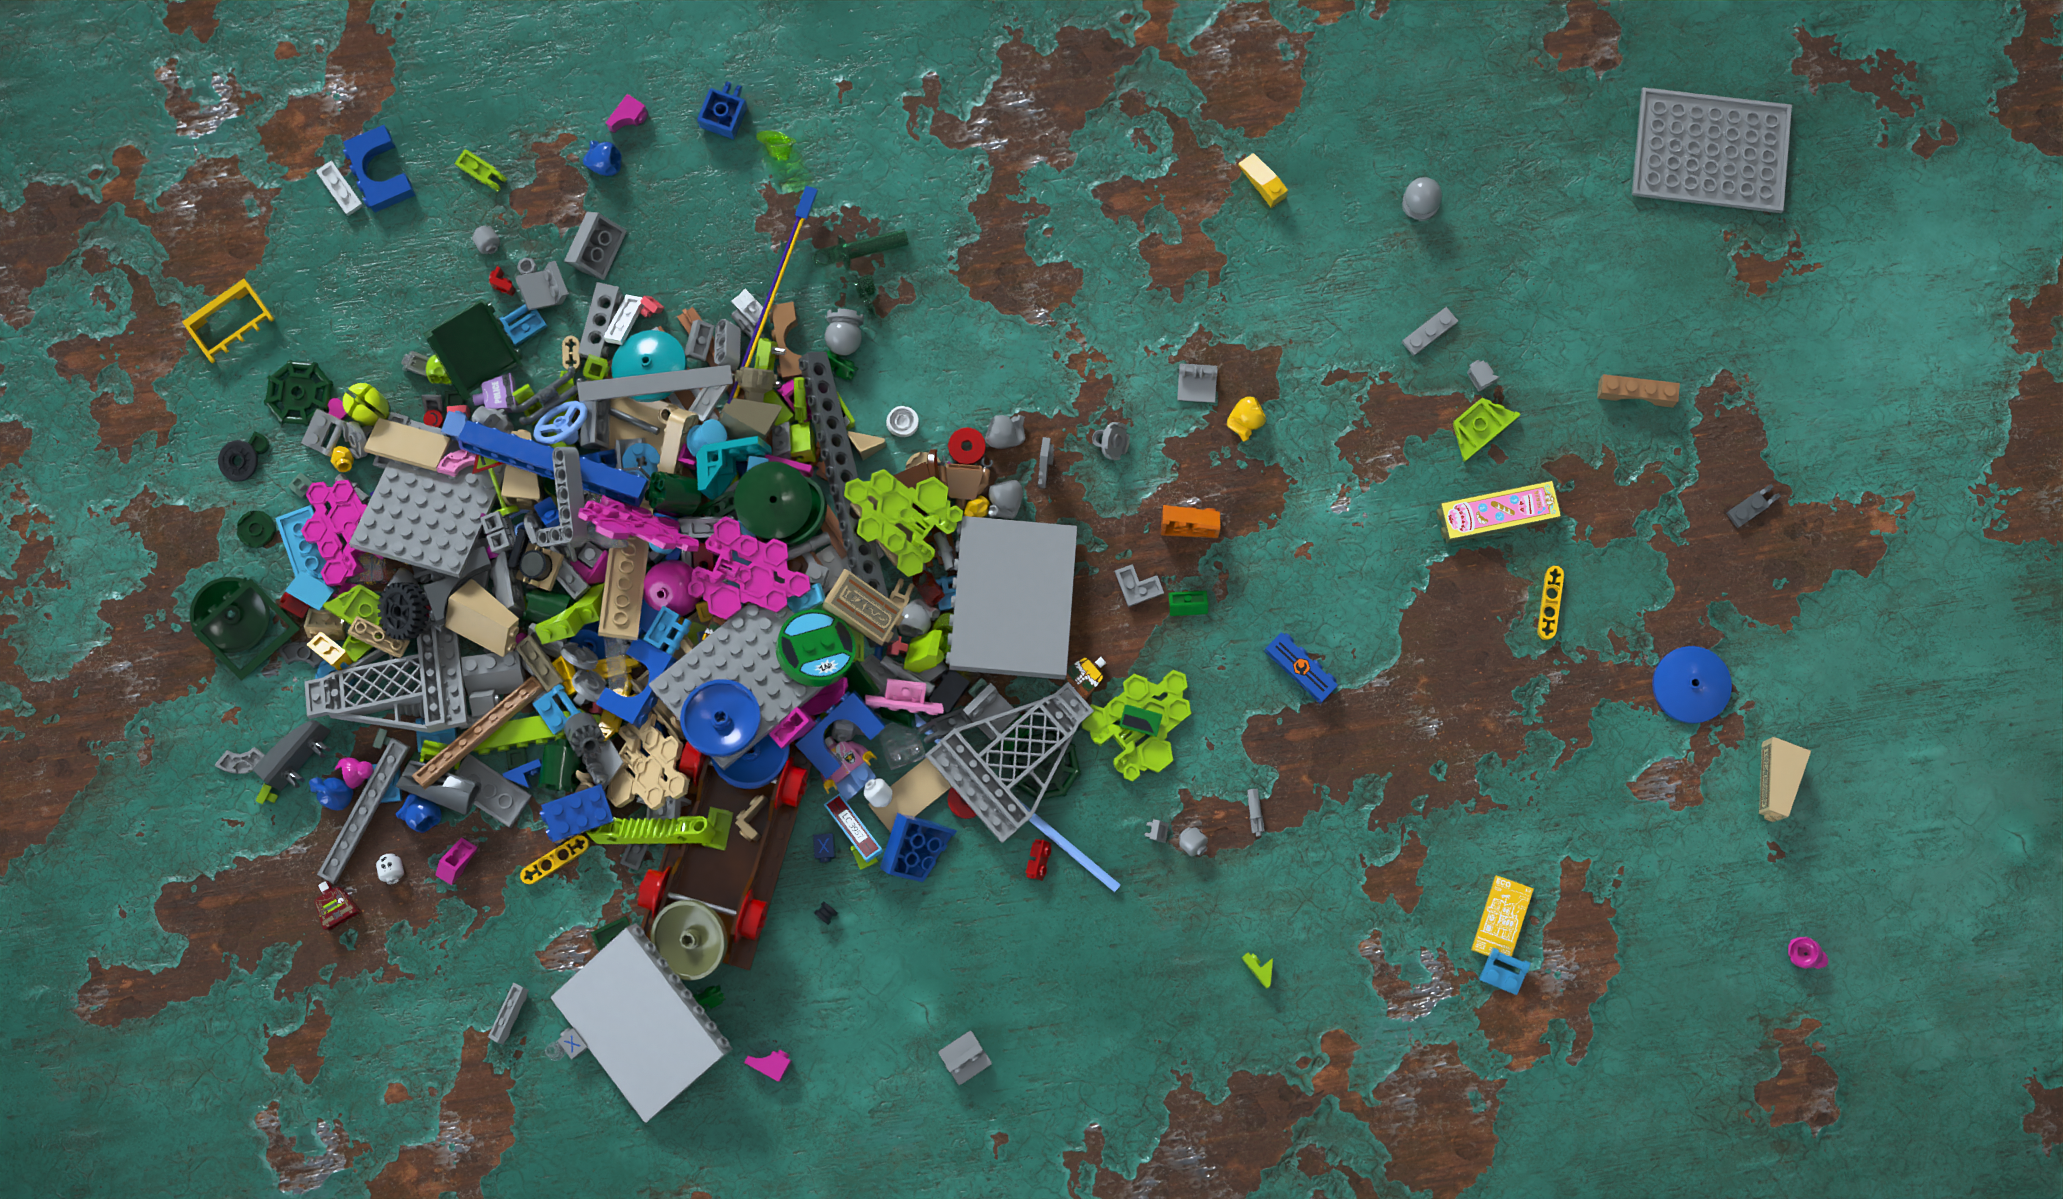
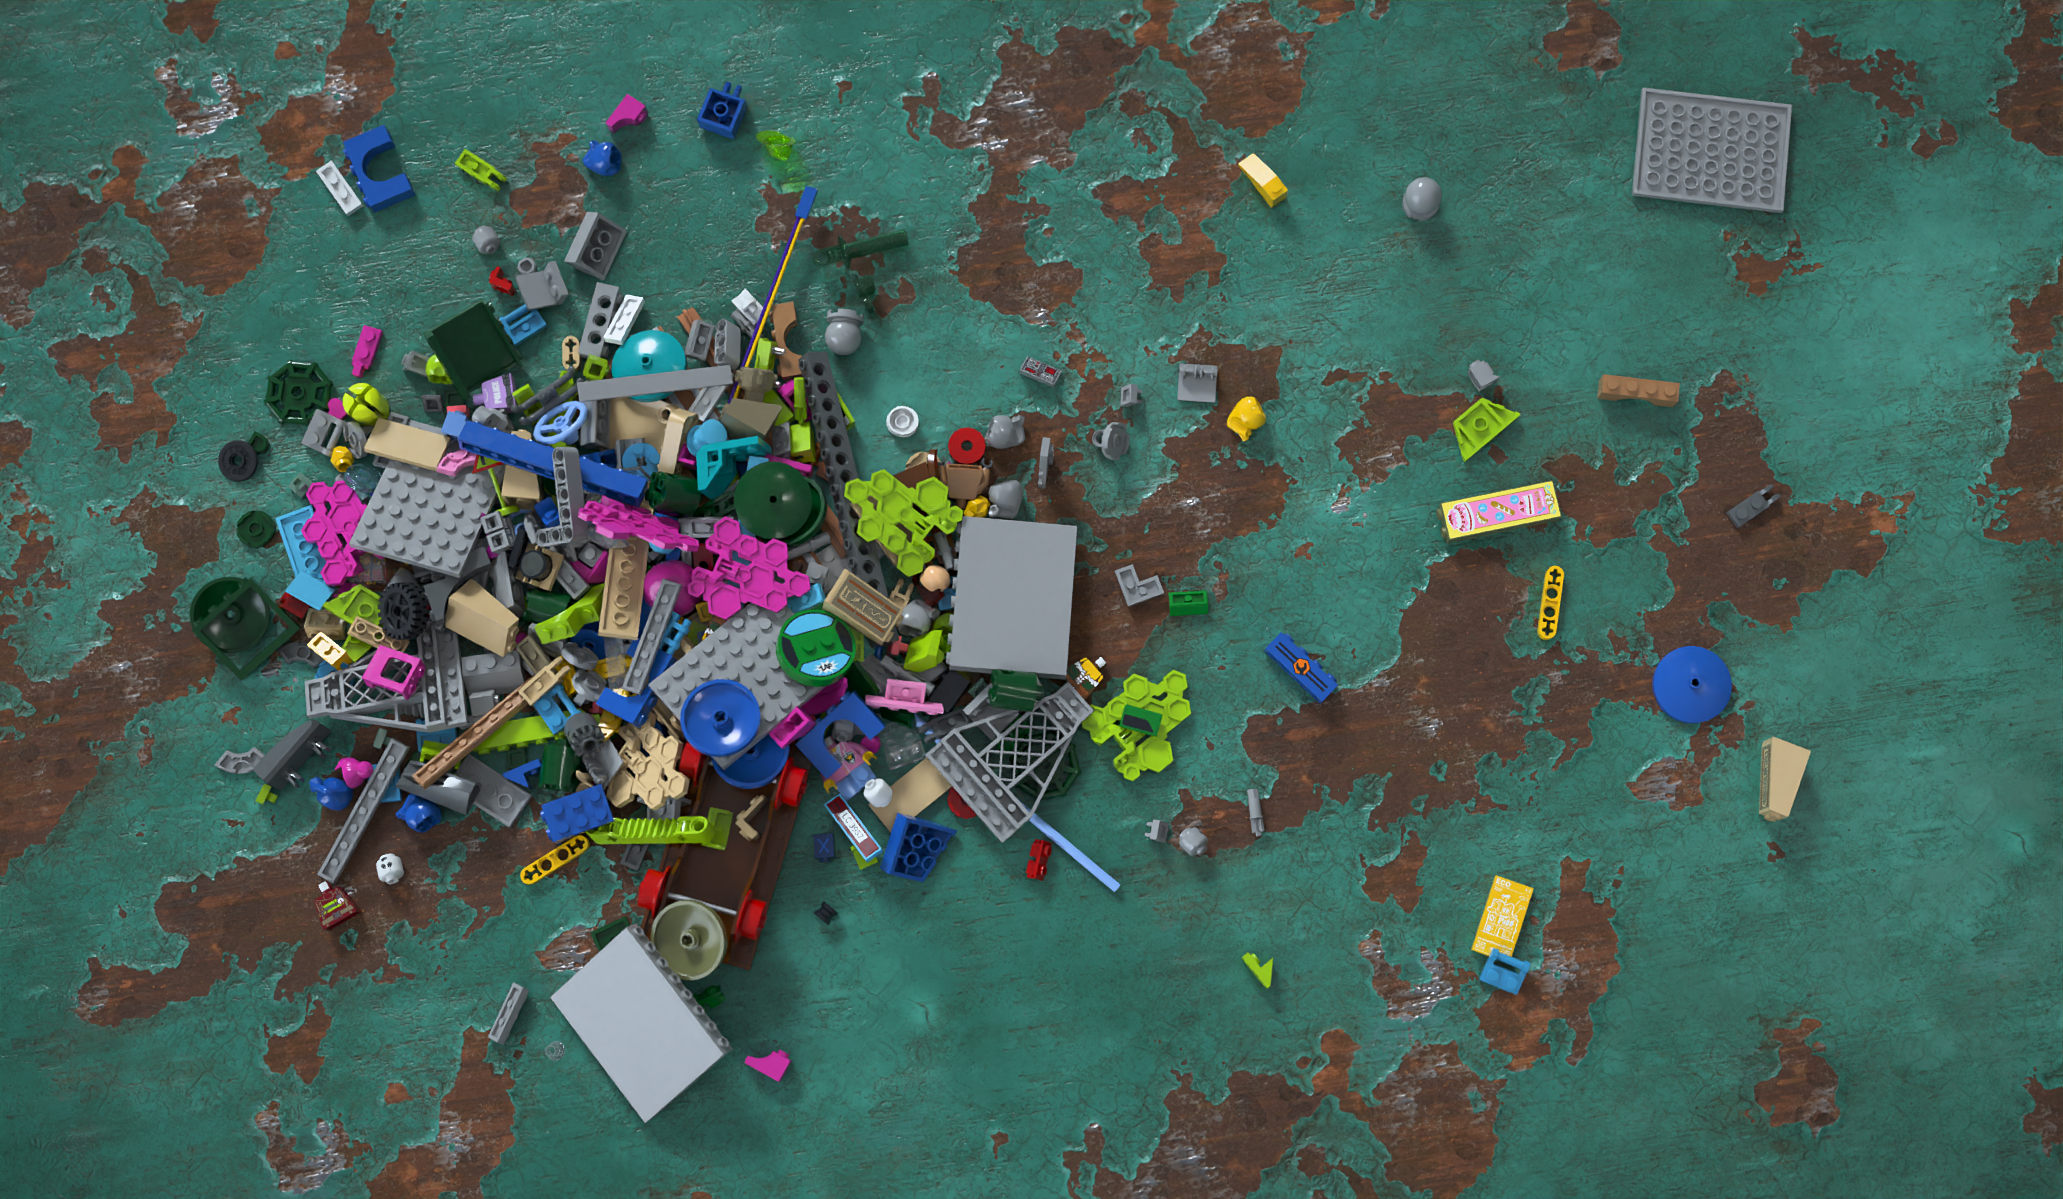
(198, 319): yellow hinge -> none
(362, 478): none -> clear light blue tile
(366, 350): none -> dark pink hinge
(378, 664): none -> dark pink window
(433, 418): red tile -> none
(455, 860): dark pink arch -> none
(543, 682): none -> tan hinge
(572, 1043): light grey brick -> none
(634, 421): dark grey bar -> none
(650, 306): coral tile -> none
(652, 636): none -> light grey tile
(844, 367): green hinge -> none
(866, 444): tan slope -> none
(871, 745): none -> dark pink tile
(935, 578): none -> light nougat hair
(965, 1057): light grey bracket -> none
(1014, 690): none -> dark green cylinder
(1040, 372): none -> slope
(1129, 395): none -> light grey tile
(1190, 522): orange wedge -> none
(1429, 331): light grey plate -> none
(1814, 958): dark pink piece -> none

